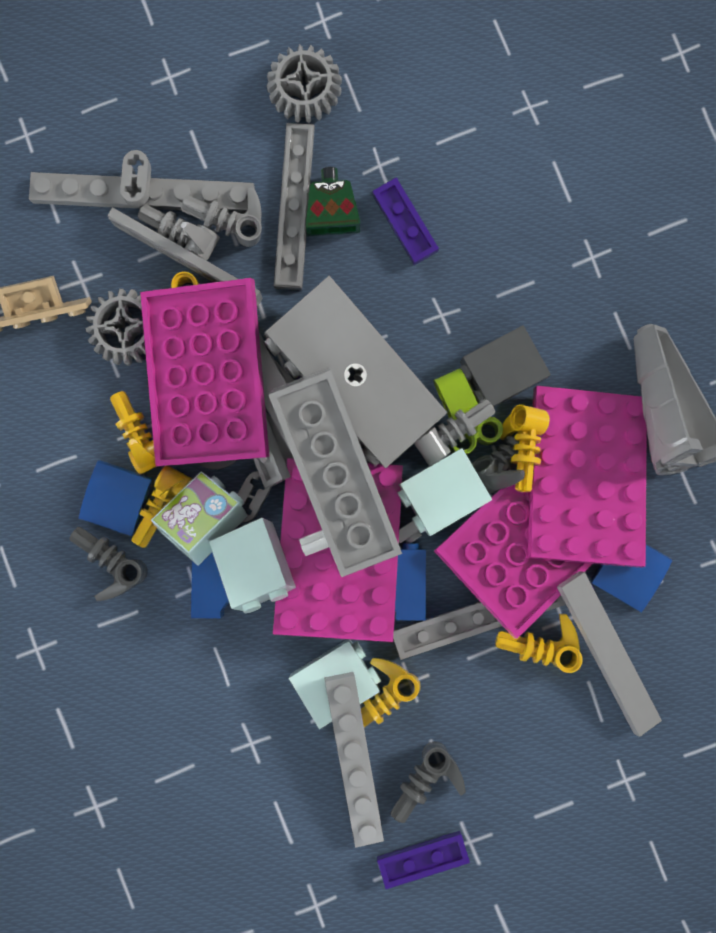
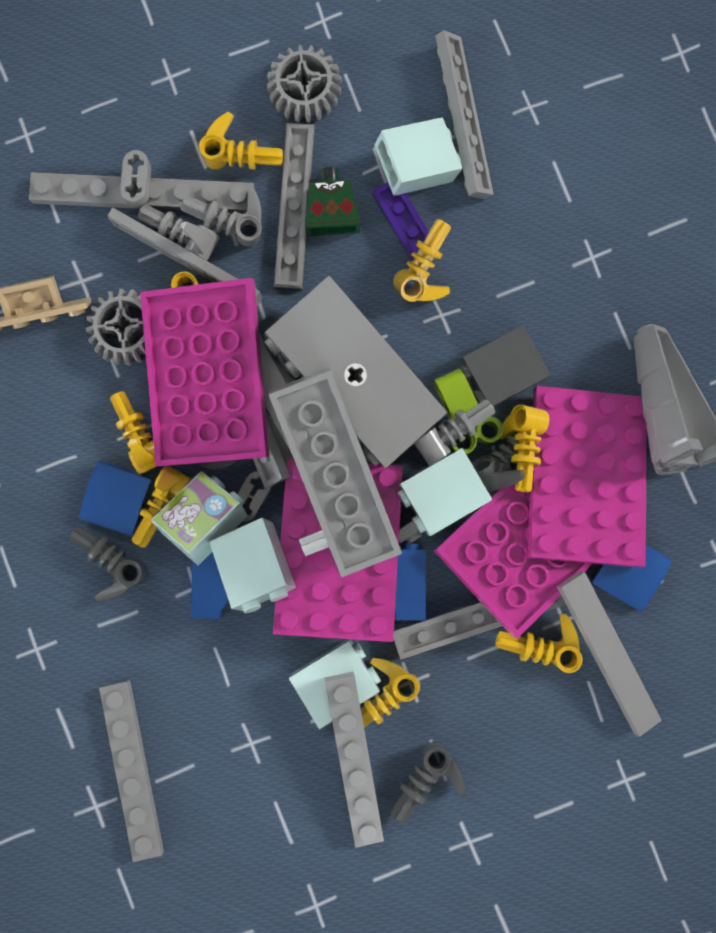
(131, 771): none -> light grey plate
(235, 153): none -> yellow piece
(418, 156): none -> light aqua brick
(418, 268): none -> yellow piece
(423, 860): dark purple plate -> none
(464, 115): none -> light grey plate

